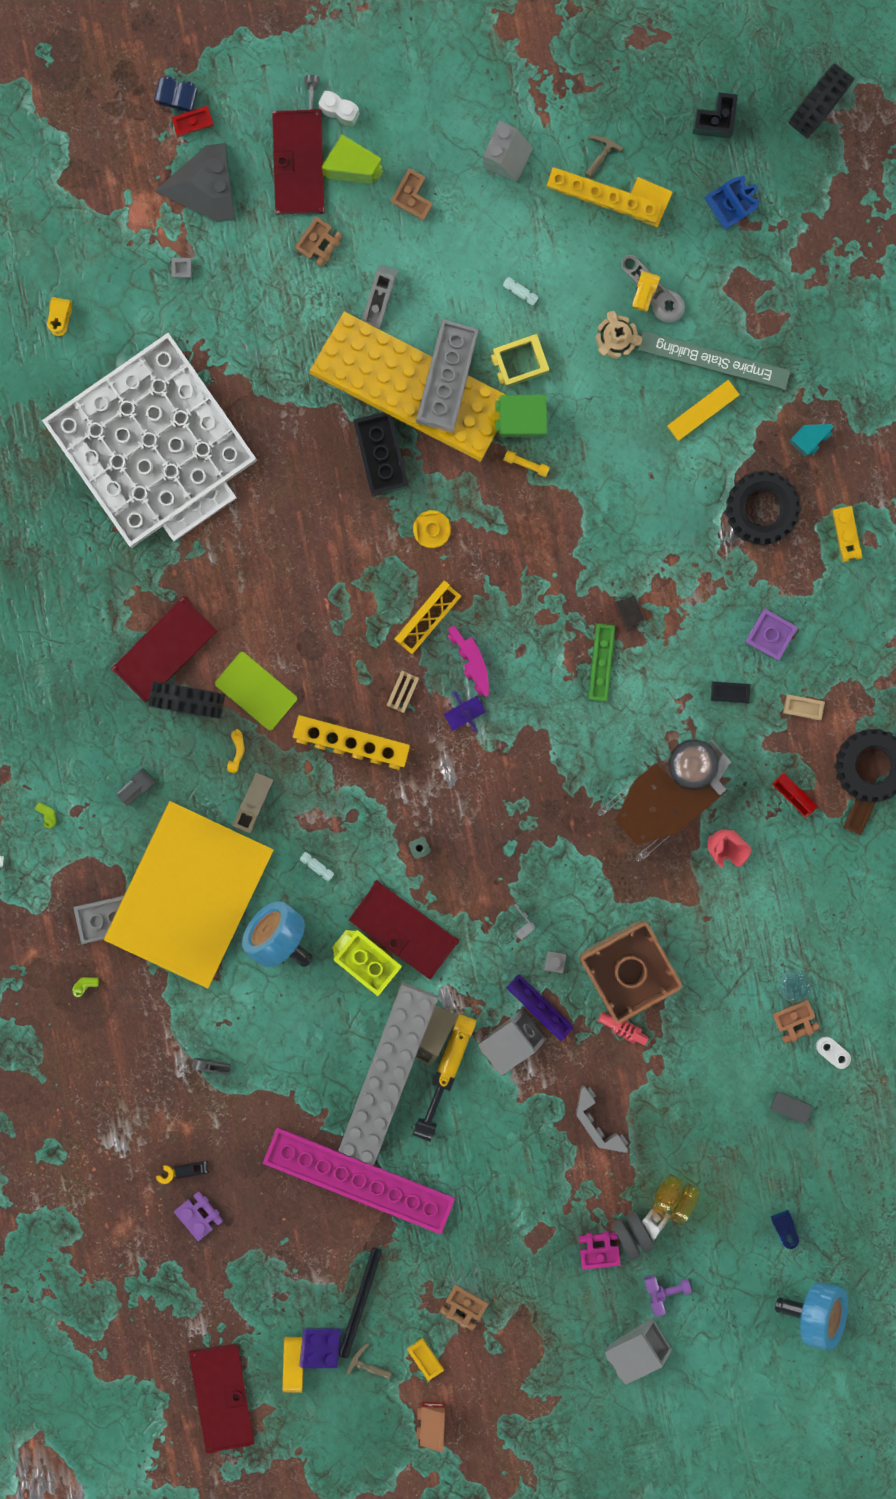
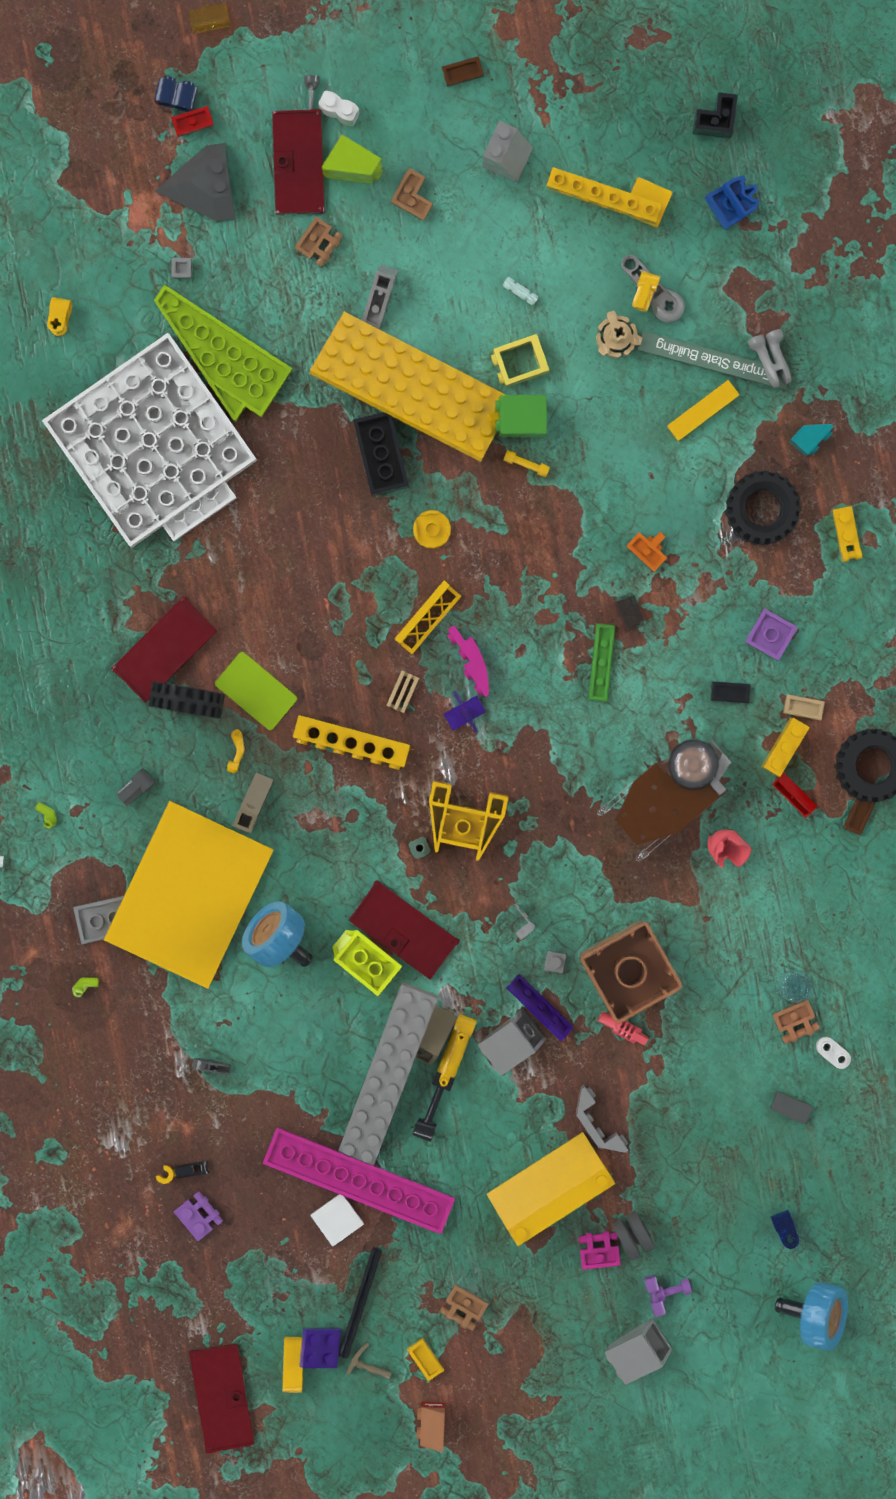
(209, 18): none -> clear yellow panel
(232, 364): none -> lime wing
(316, 866): light aqua axle -> none
(337, 1219): none -> white tile
(447, 376): light grey tile -> none
(462, 71): none -> reddish brown tile
(462, 824): none -> yellow wedge
(550, 1188): none -> yellow slope
(600, 158): dark tan piece -> none
(648, 550): none -> orange hinge
(655, 1223): white slope -> none
(670, 1196): clear yellow wheel -> none
(772, 339): none -> light grey piece
(785, 747): none -> yellow brick
(821, 100): black tyre -> none

